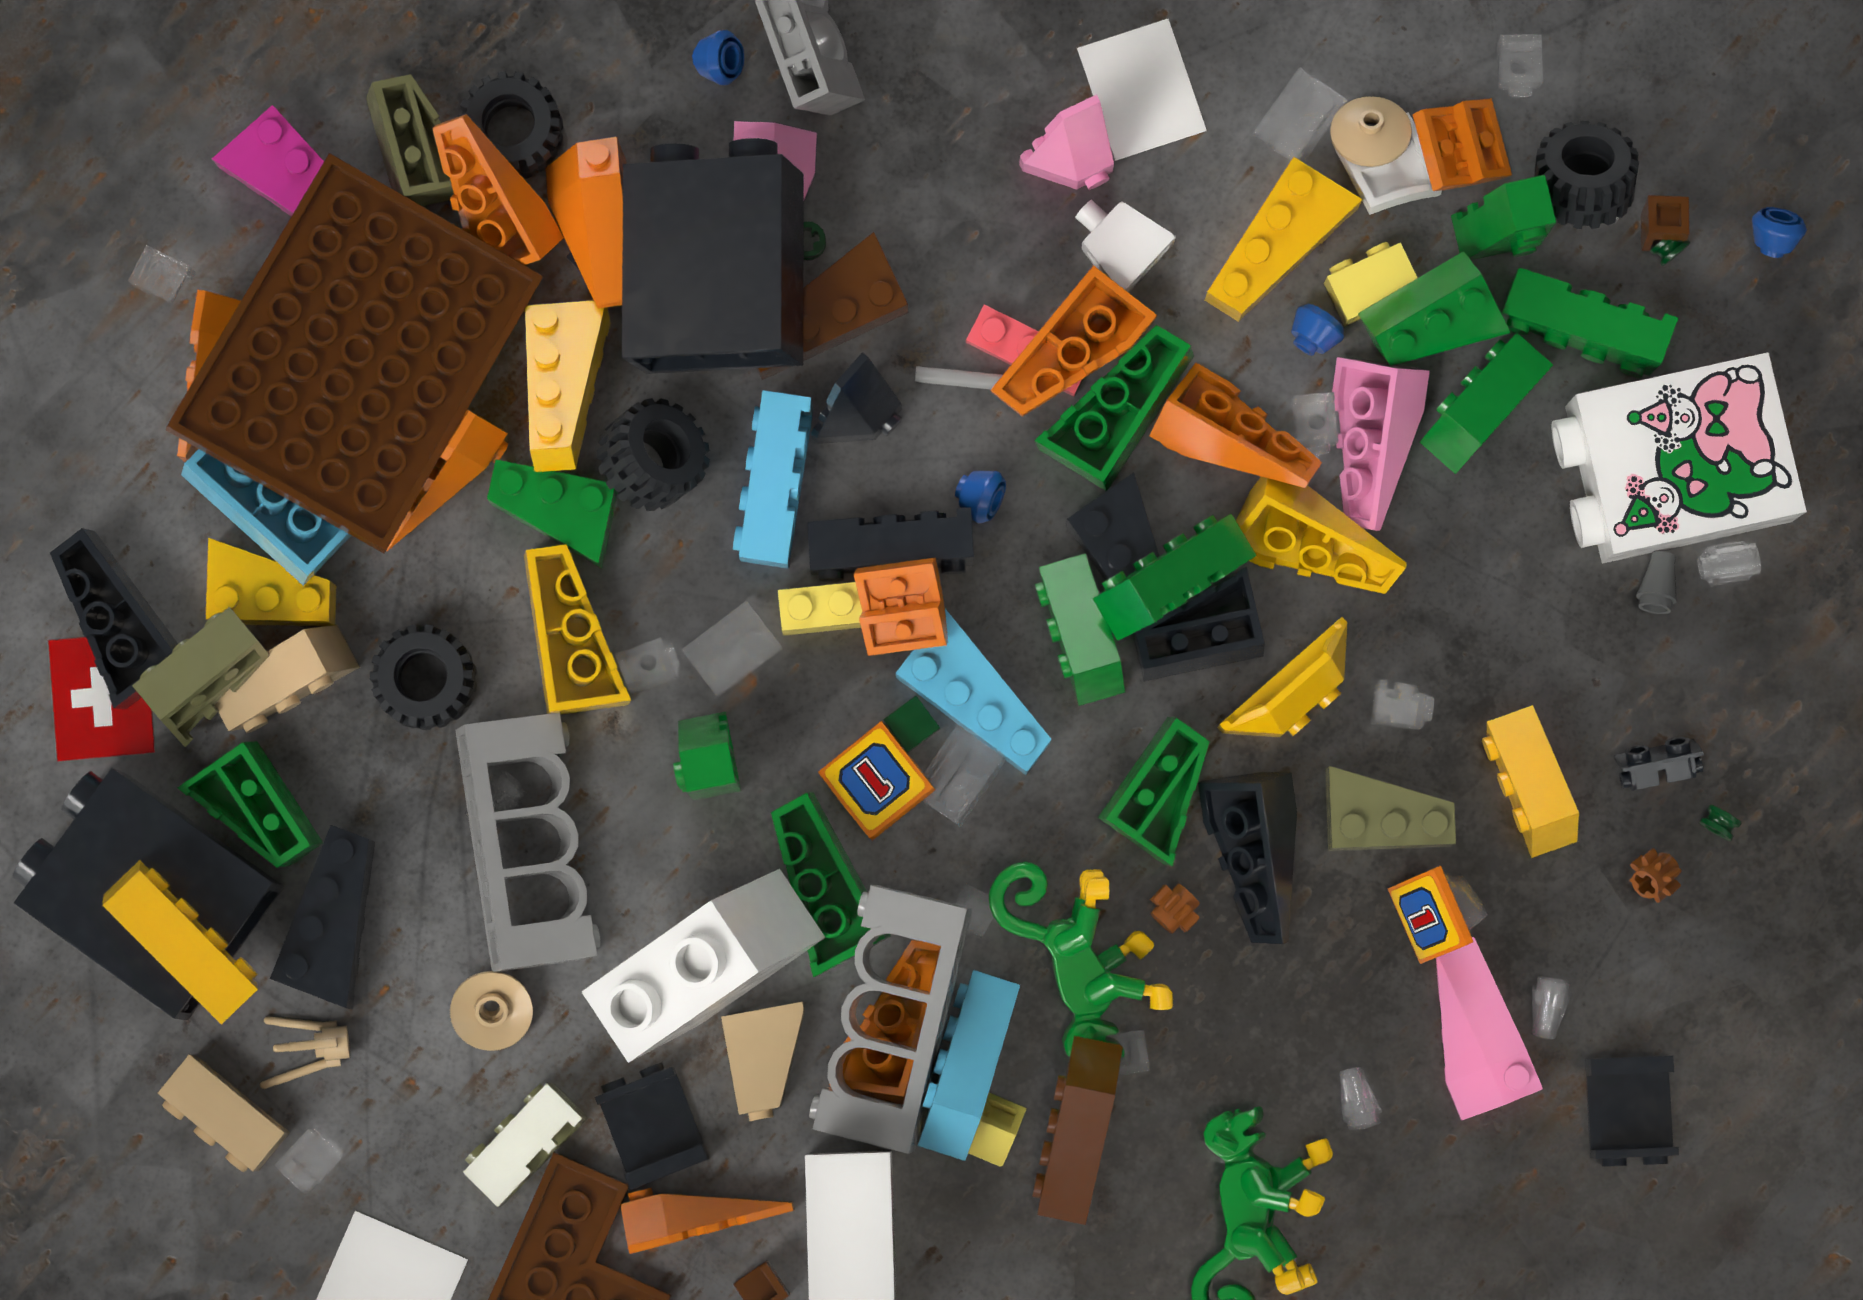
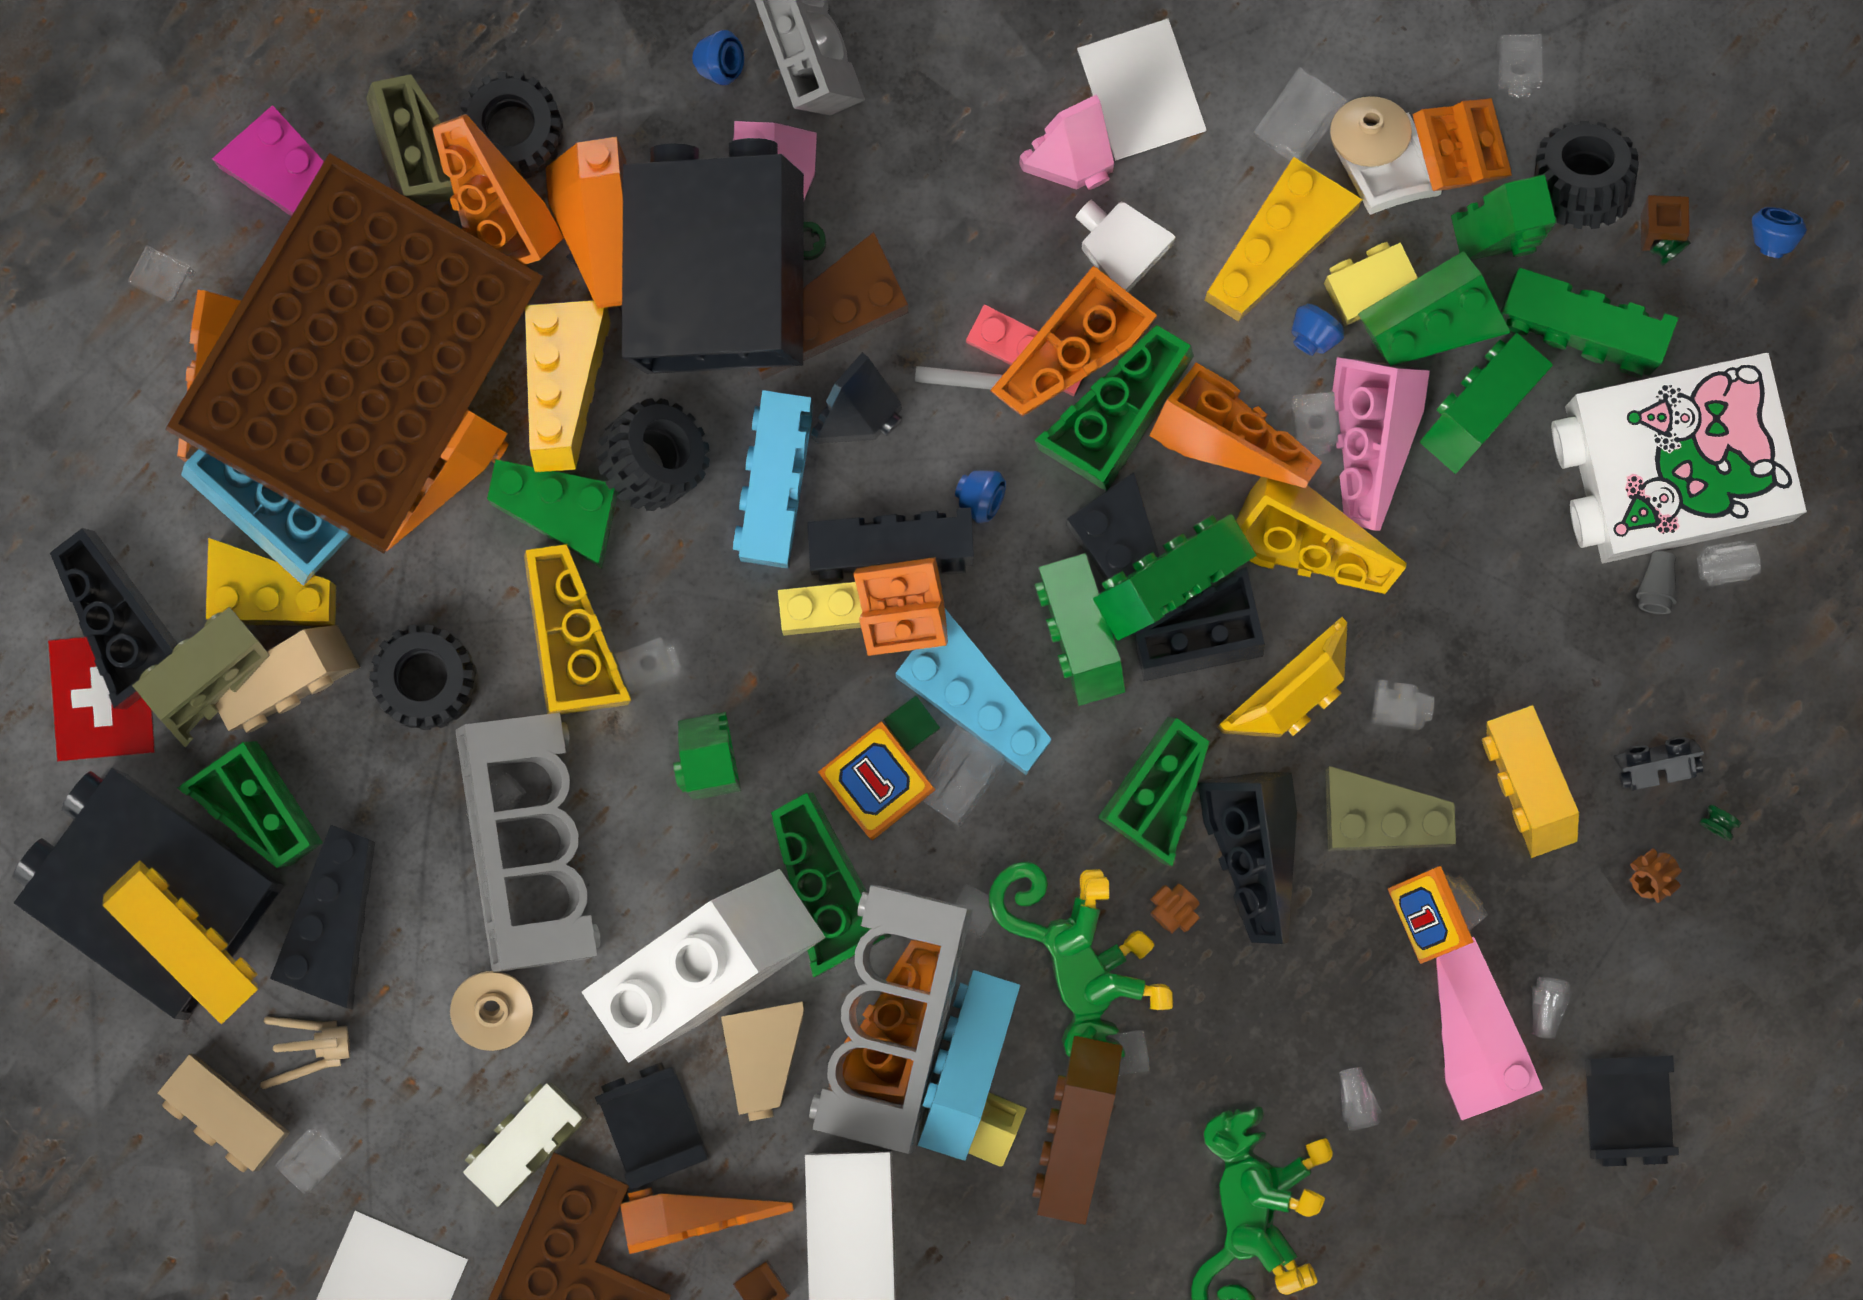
(732, 649): clear plate -> none

